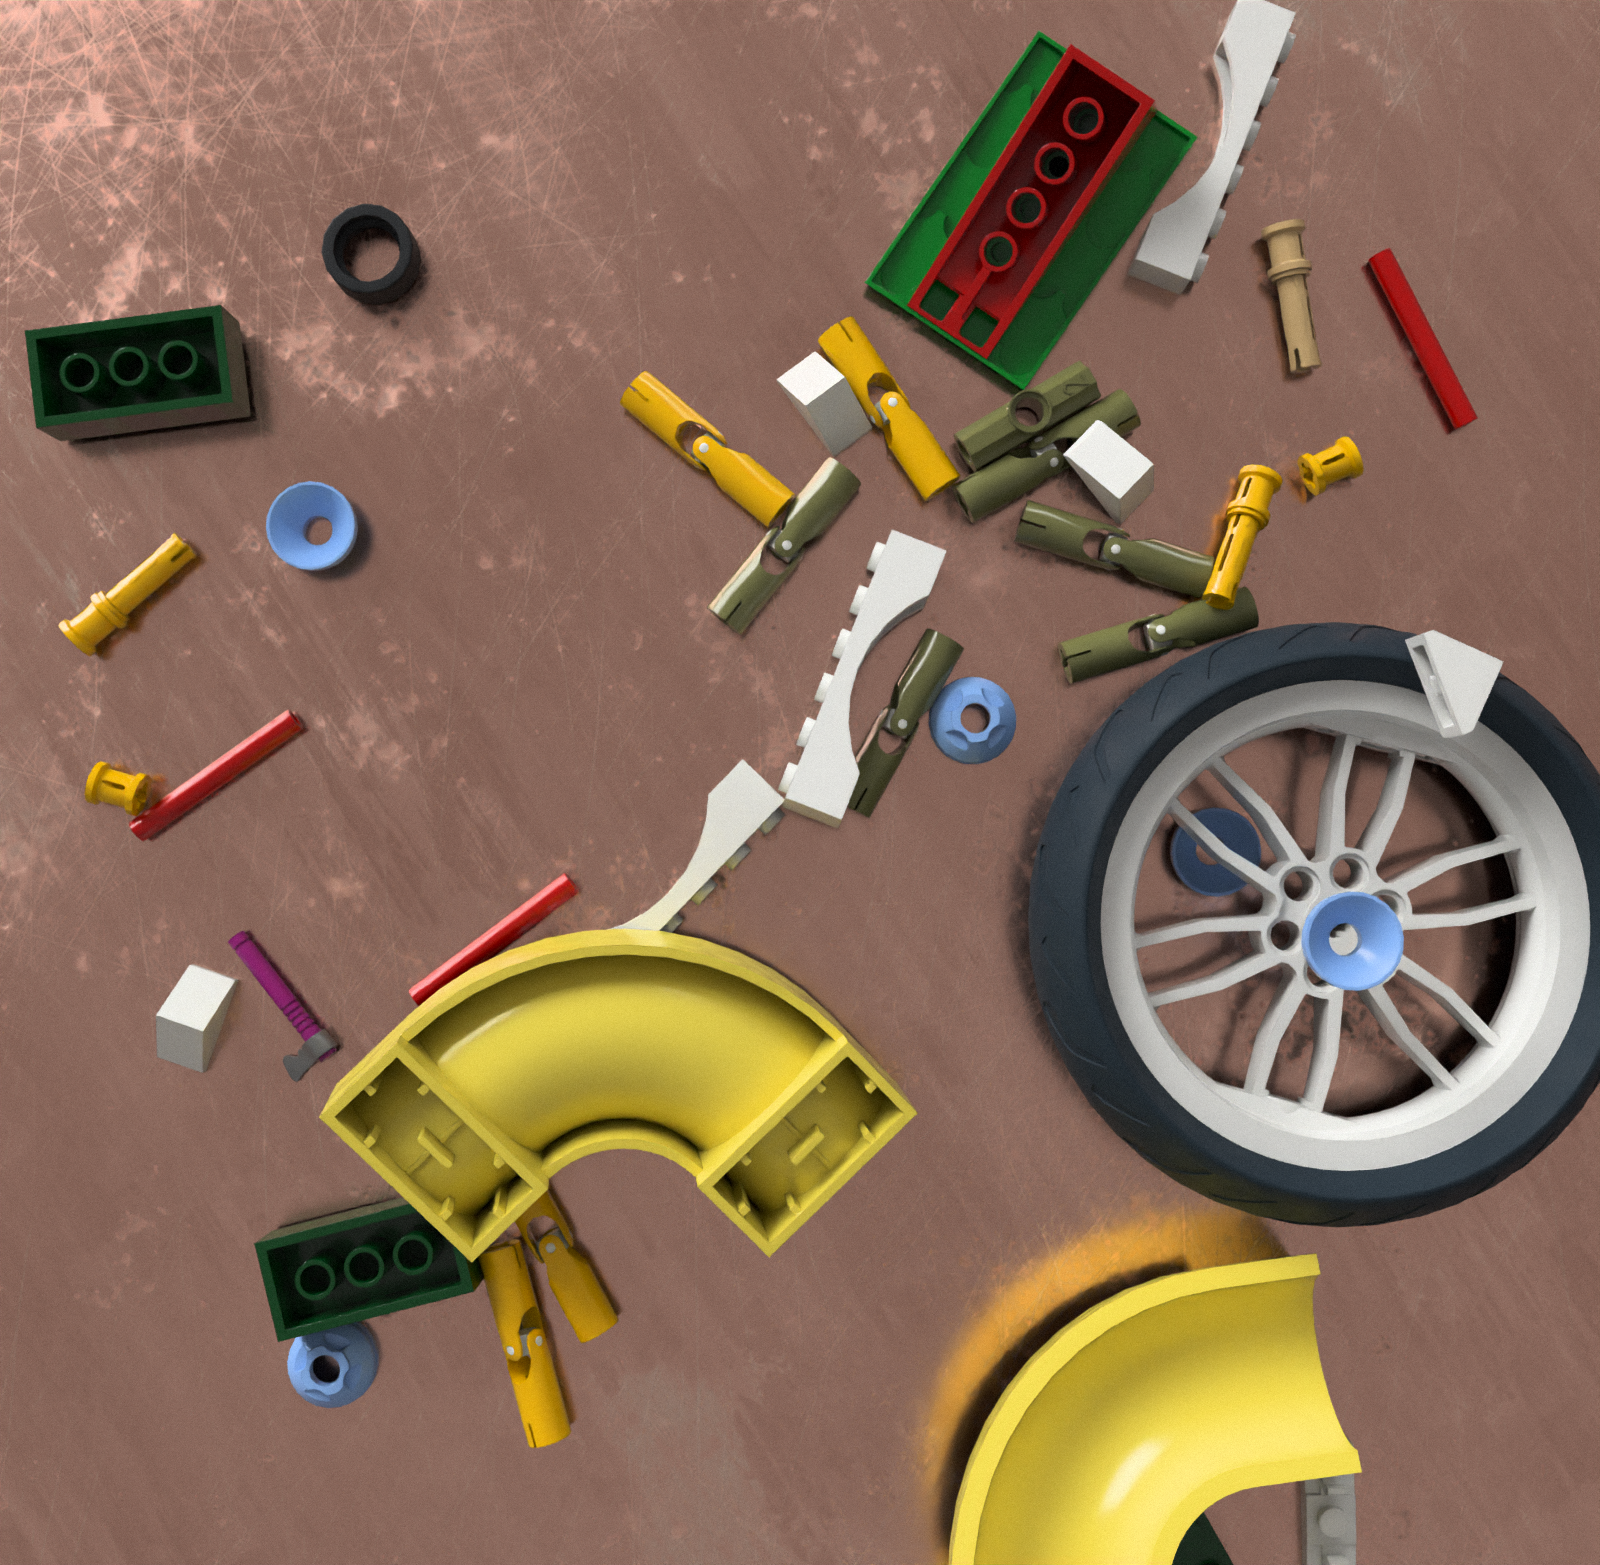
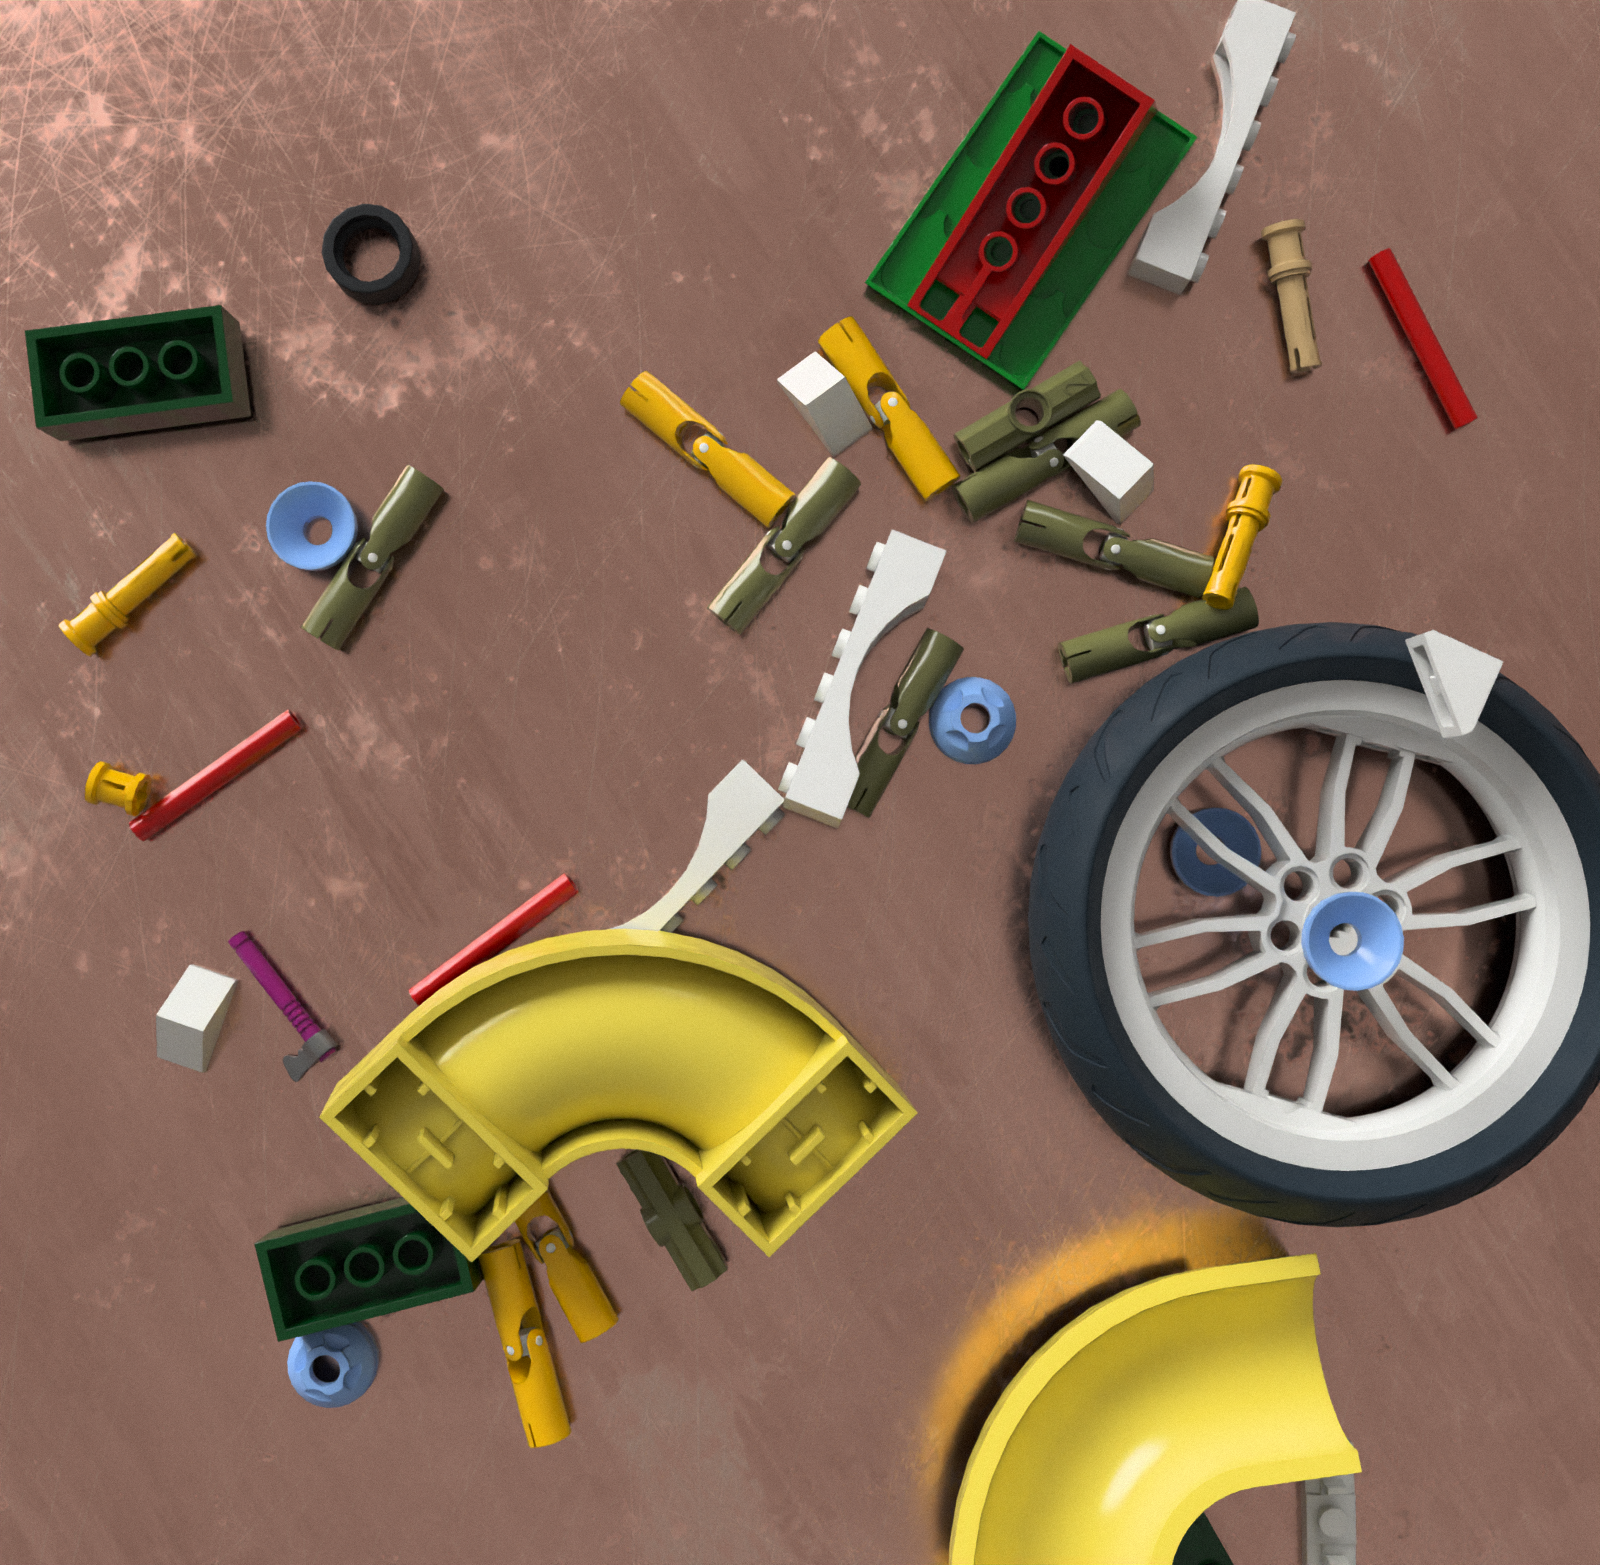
(392, 527): none -> olive piece
(673, 1217): none -> olive piece
(1330, 465): yellow bush -> none

